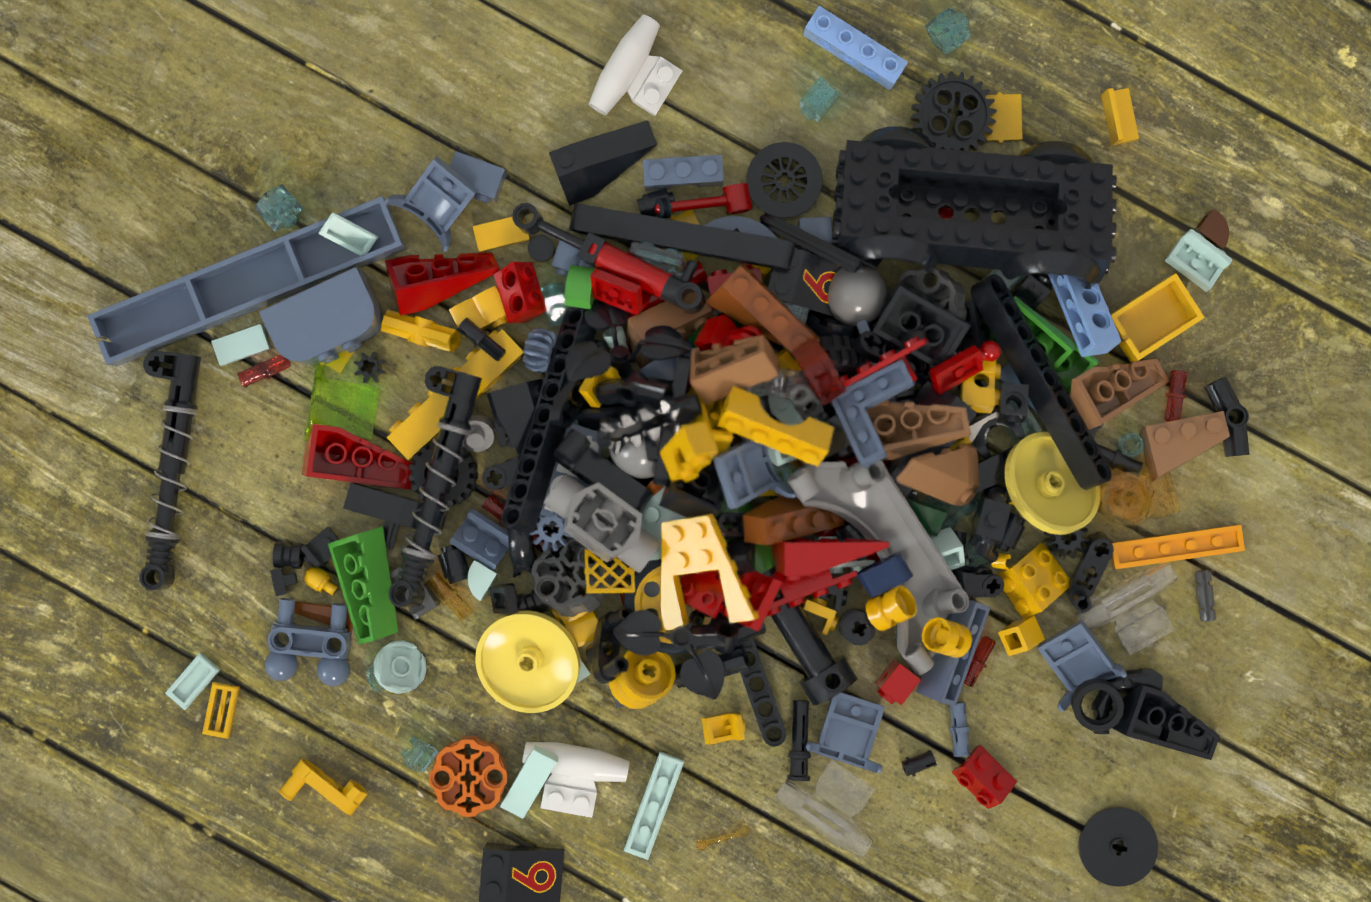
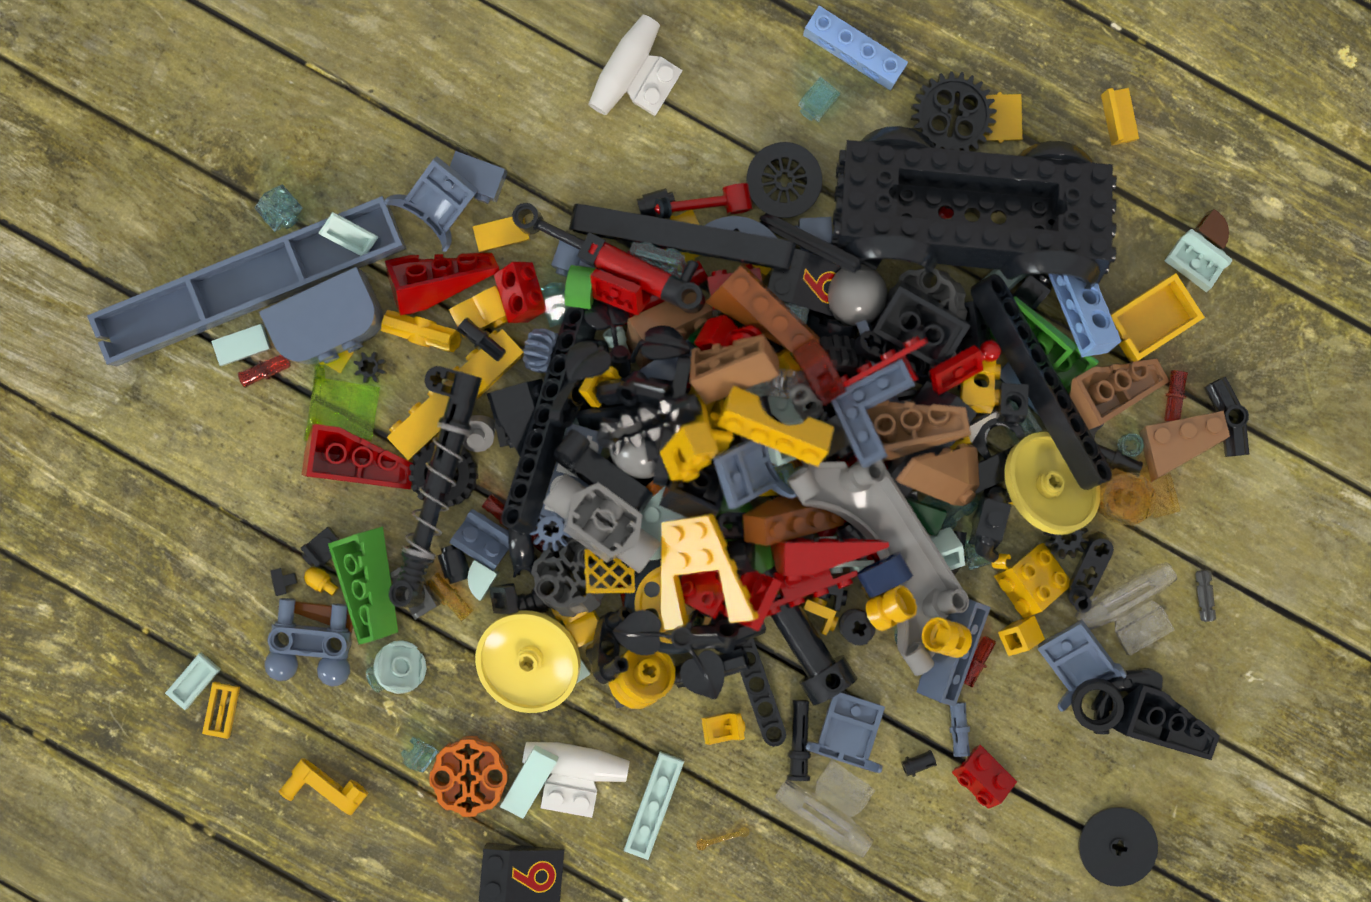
(173, 460): black piece -> none
(288, 555): black wheel -> none
(387, 506): black piece -> none
(506, 469): black piece -> none
(541, 248): black tile -> none
(597, 161): black wedge -> none
(672, 172): sand blue arch -> none
(896, 683): red brick -> none
(948, 30): clear light blue brick -> none
(979, 581): black piece -> none
(1012, 532): black brick -> none
(1177, 546): light orange plate -> none

